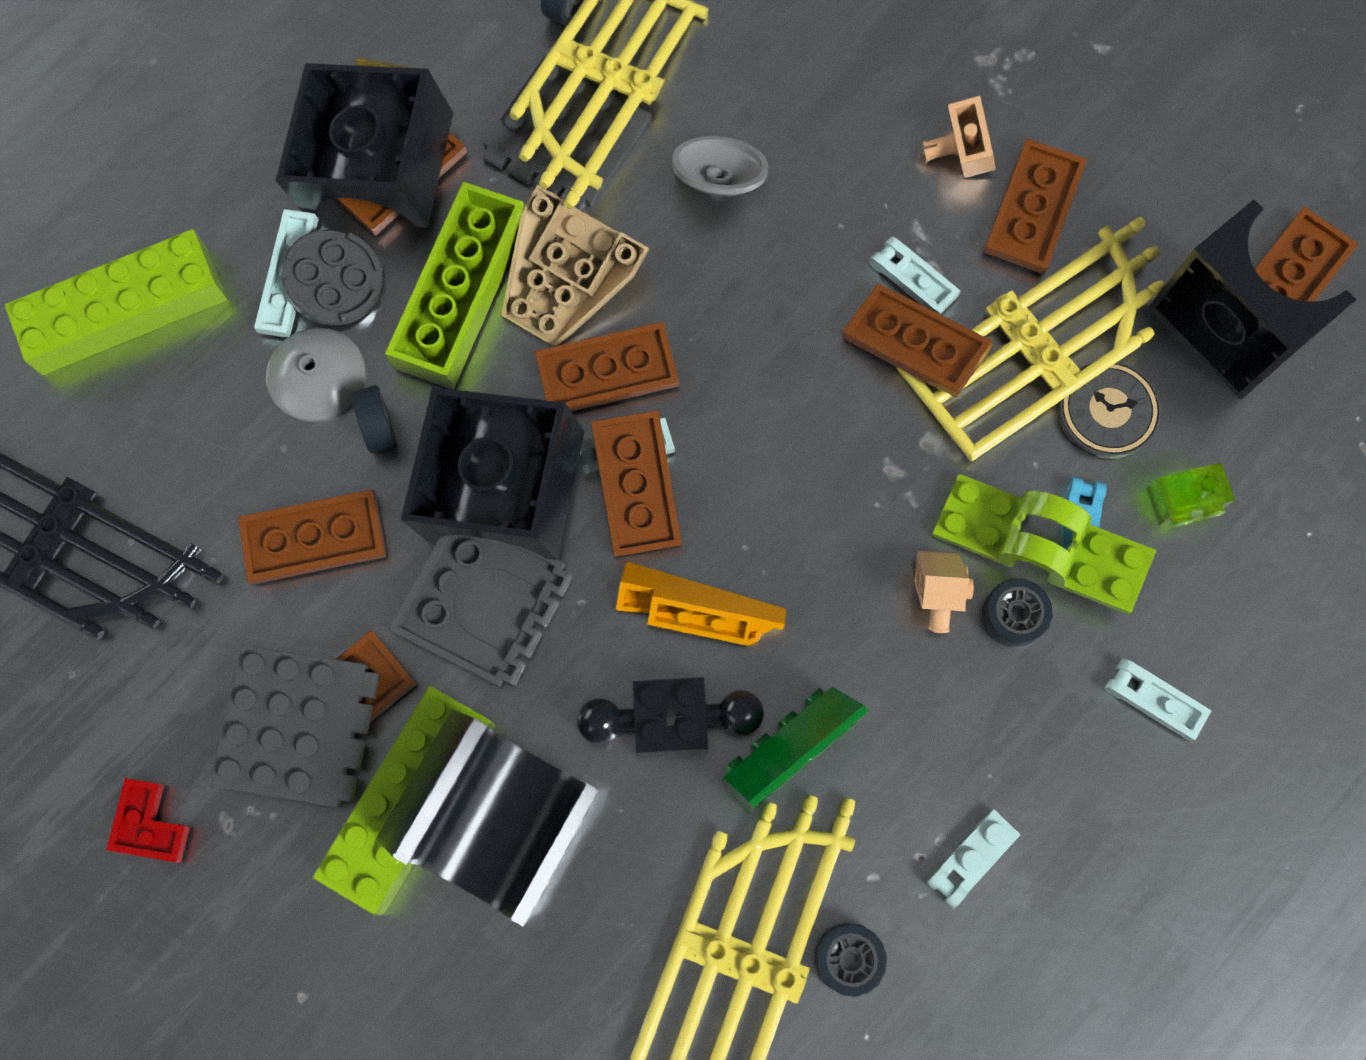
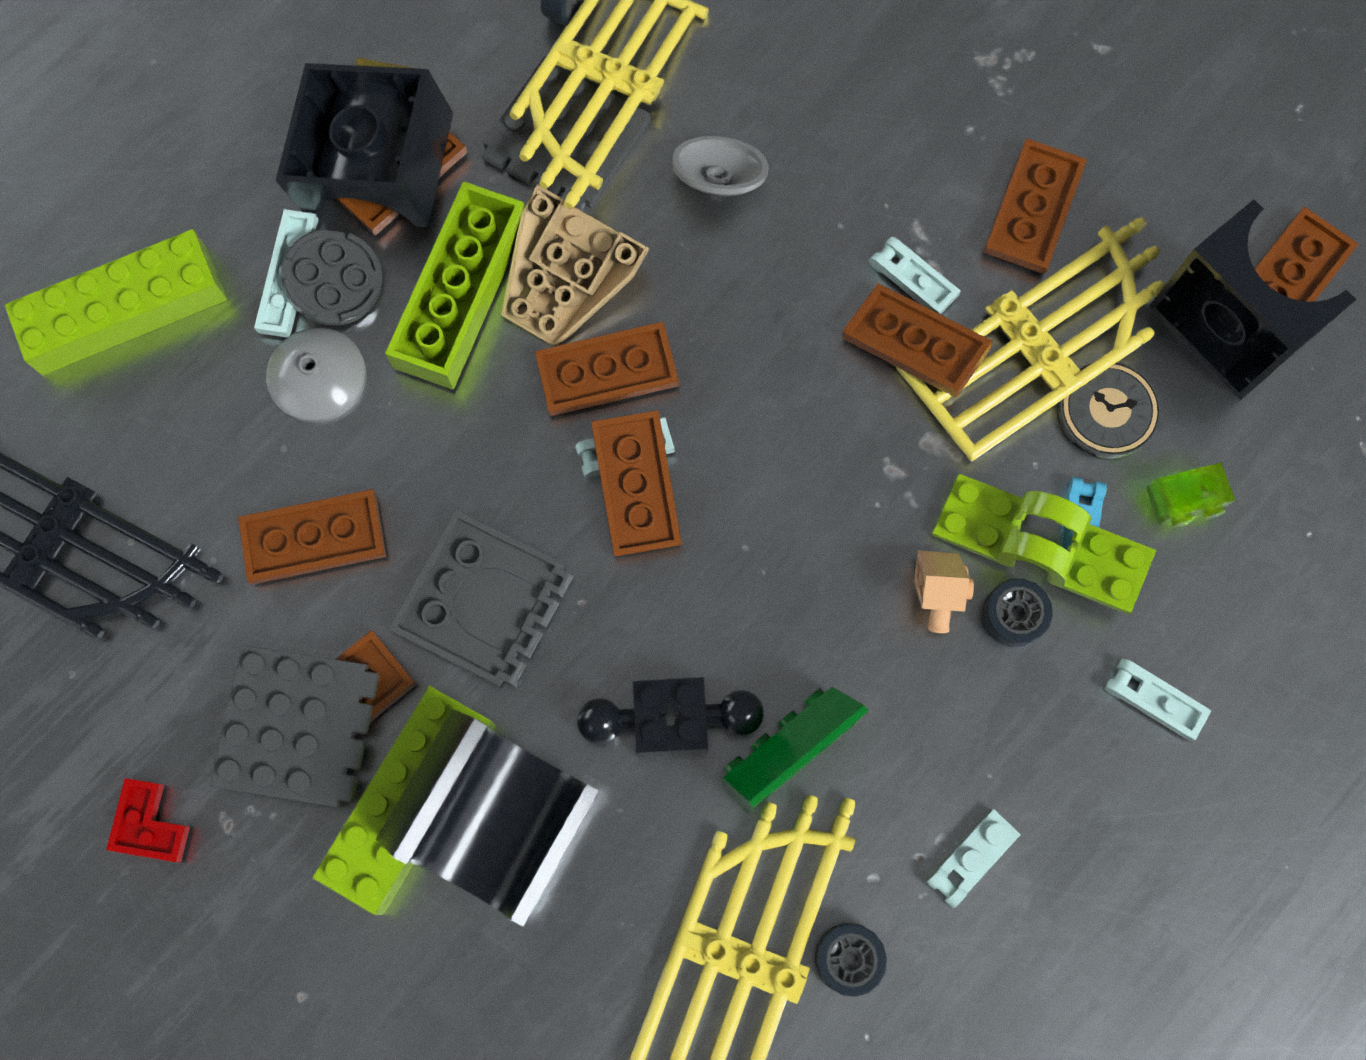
(373, 419): black wheel -> none
(494, 470): black piece -> none
(695, 607): light orange wedge -> none
(967, 140): light nougat brick -> none

